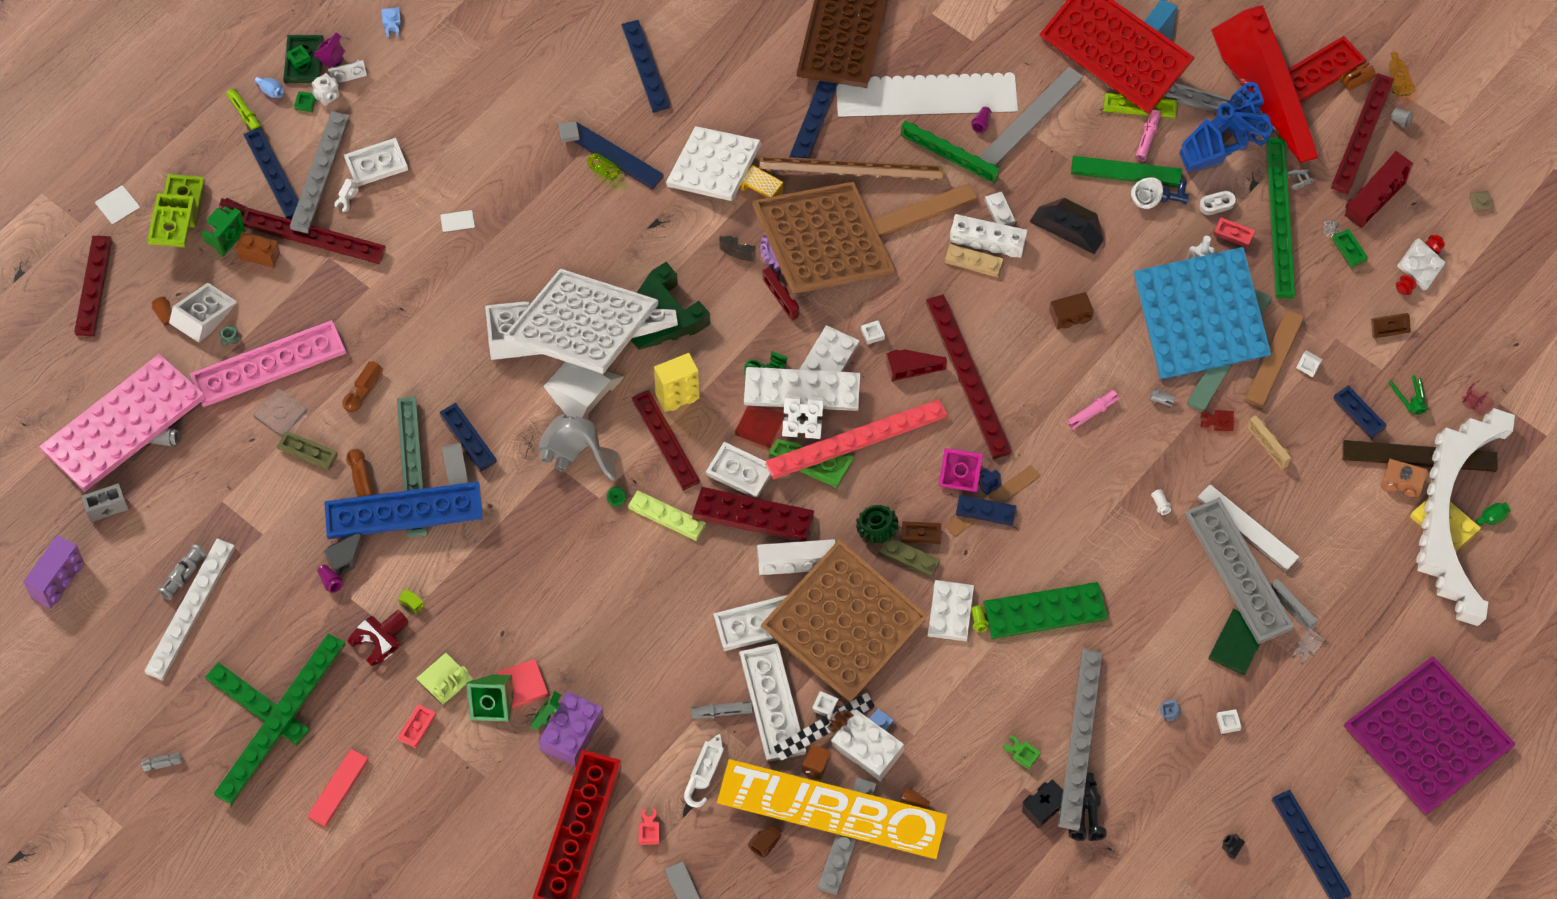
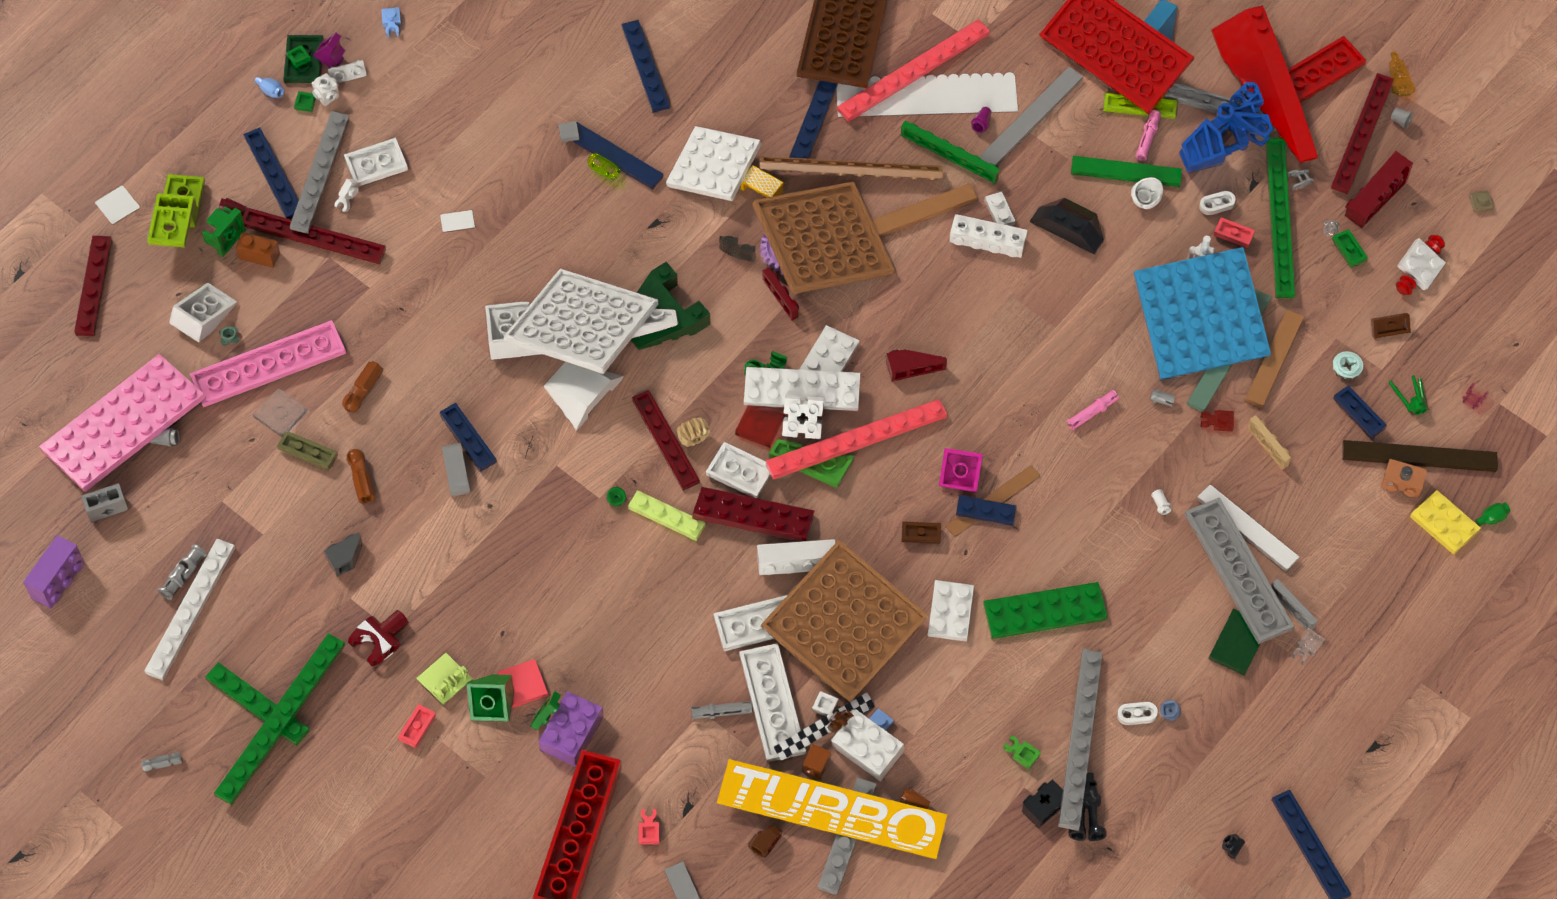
(162, 308): dark orange cone -> none
(248, 116): lime pin -> none
(330, 580): magenta cone -> none
(338, 787): coral tile -> none
(403, 510): blue plate -> none
(410, 451): sand green plate -> none
(411, 601): lime piece -> none
(570, 436): light grey hips -> none
(676, 382): light yellow brick -> none
(693, 432): none -> tan gear
(704, 770): white plate -> none
(872, 332): white plate -> none
(877, 524): dark green gear -> none
(909, 557): olive plate -> none
(913, 70): none -> coral plate
(968, 377): dark red plate -> none
(973, 260): tan plate -> none
(980, 622): lime pin -> none
(990, 480): dark blue tile -> none
(1071, 310): reddish brown brick -> none
(1136, 712): none -> white plate
(1181, 196): dark blue piece -> none
(1228, 721): white plate -> none
(1309, 363): white tile -> none
(1351, 359): none -> light aqua gear
(1358, 76): dark orange arm -> none
(1429, 735): magenta plate -> none
(1437, 549): white arch -> none

